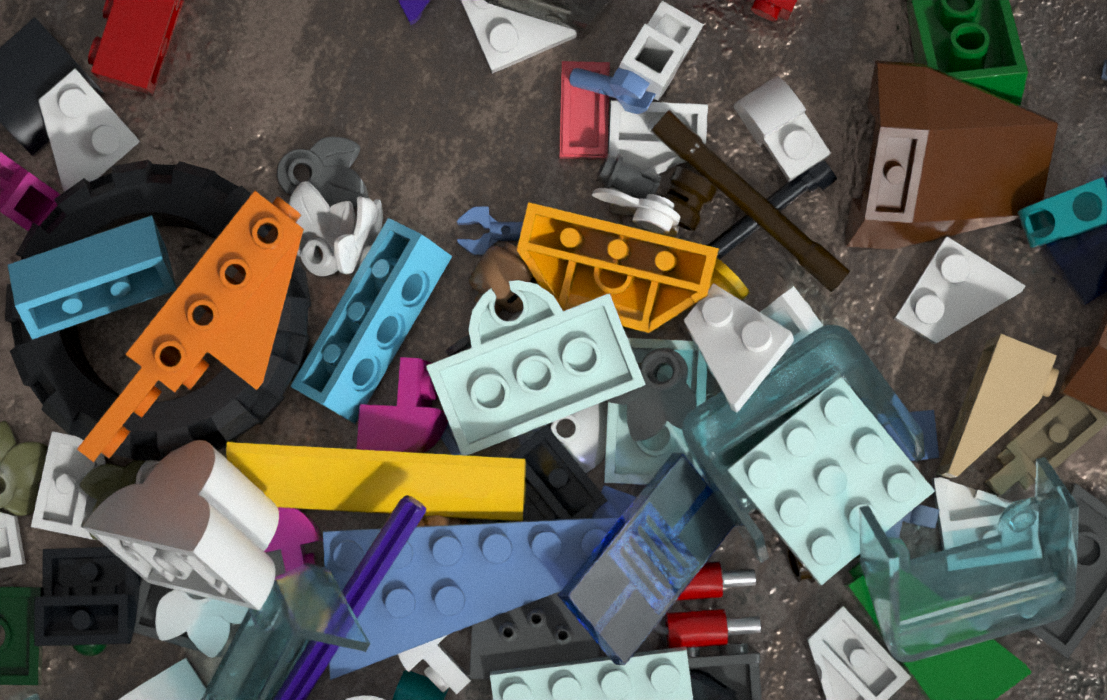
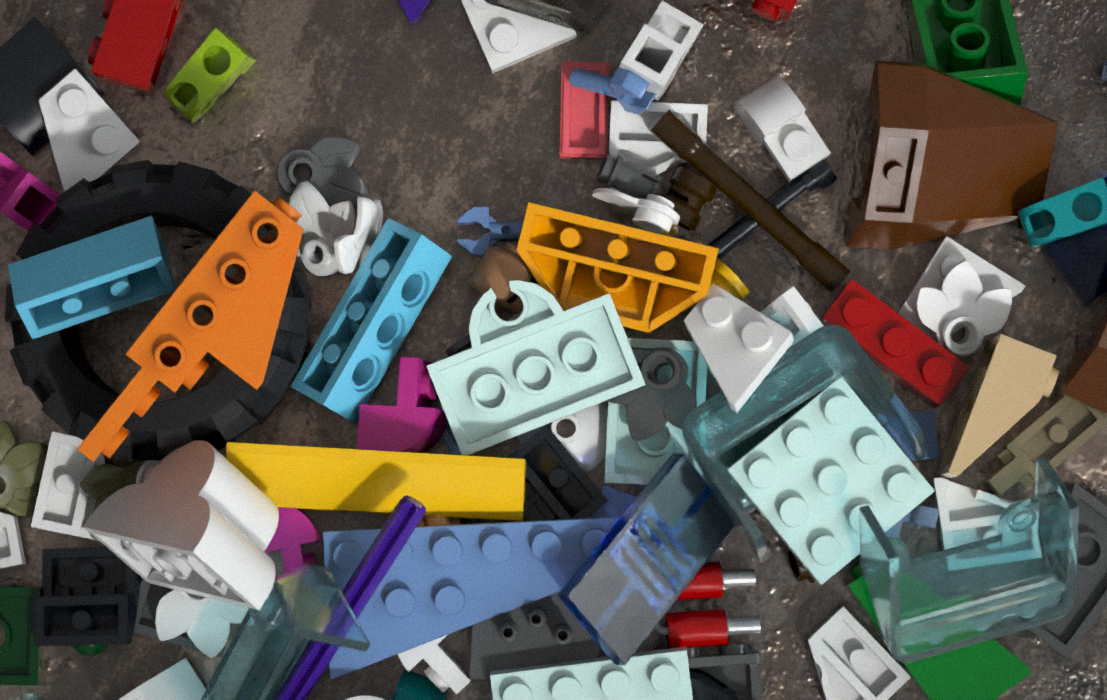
(208, 75): none -> lime leg
(896, 344): none -> red brick
(966, 304): none -> white plate

